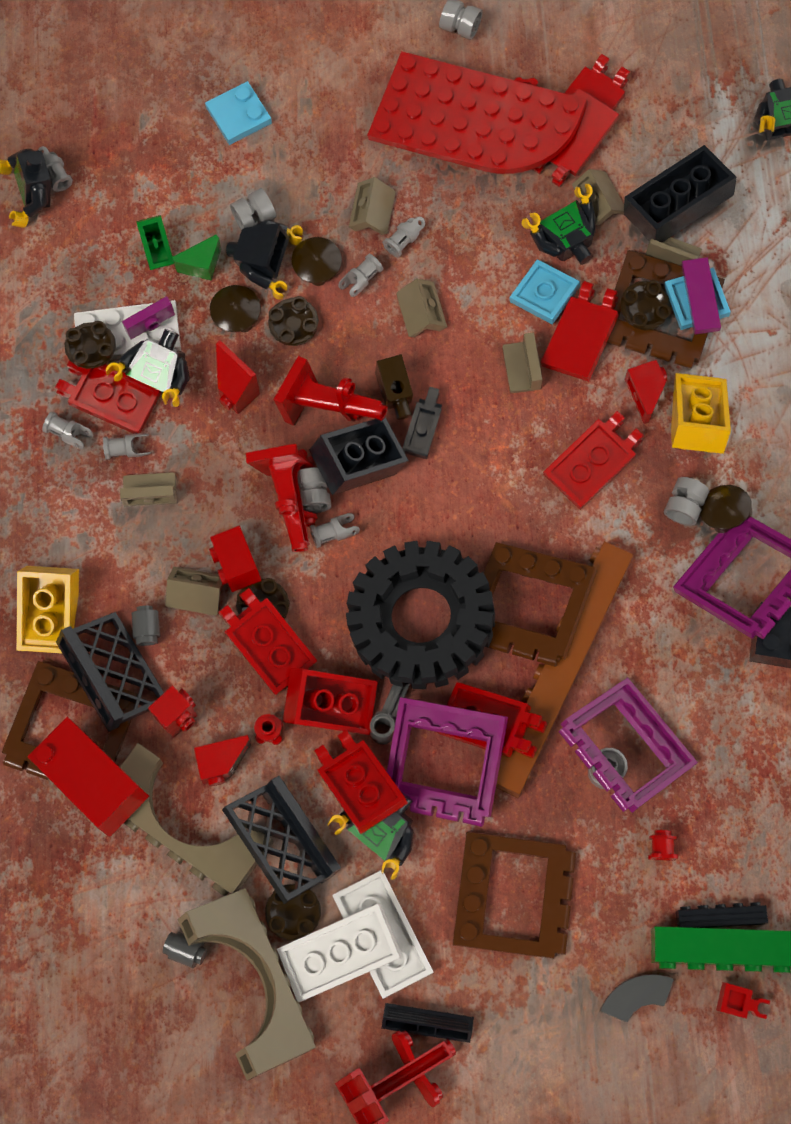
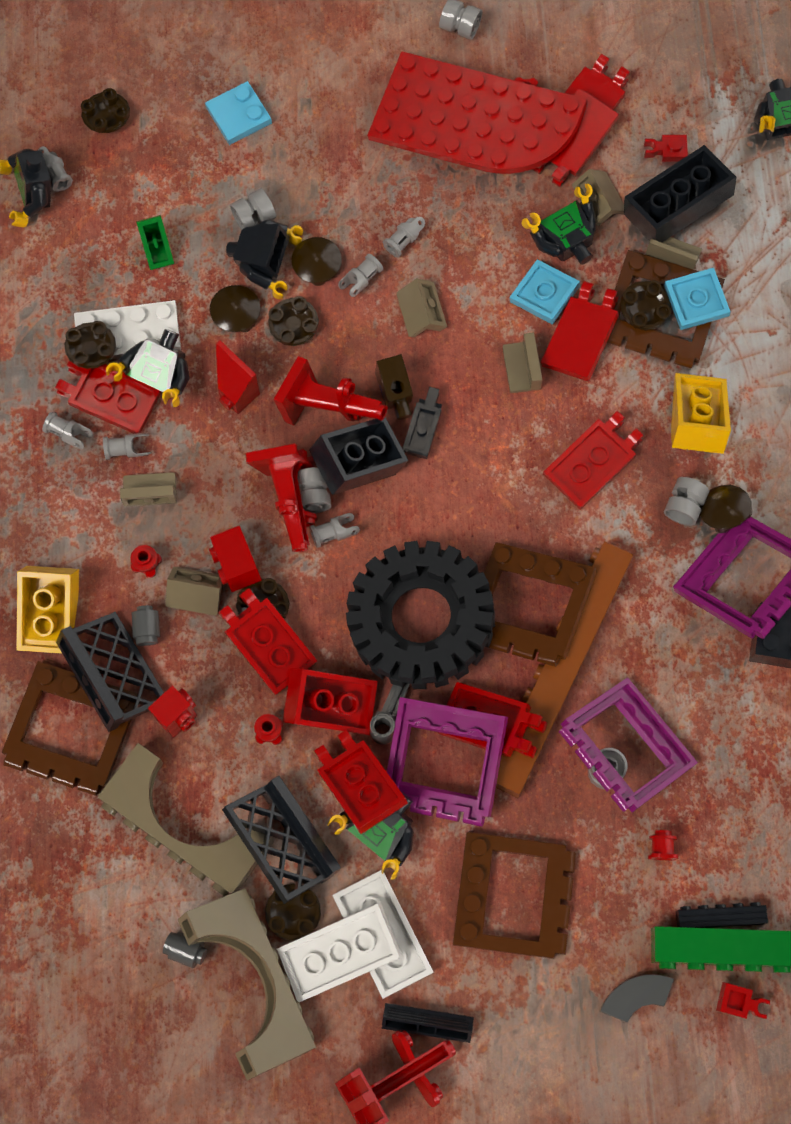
(88, 777): red brick -> none
(105, 111): none -> dark brown dish
(148, 318): magenta plate -> none
(148, 566): none -> red brick
(199, 259): green slope -> none
(220, 759): red slope -> none
(372, 206): dark tan panel -> none
(646, 386): red slope -> none
(671, 148): none -> red plate
(701, 295): magenta tile -> none

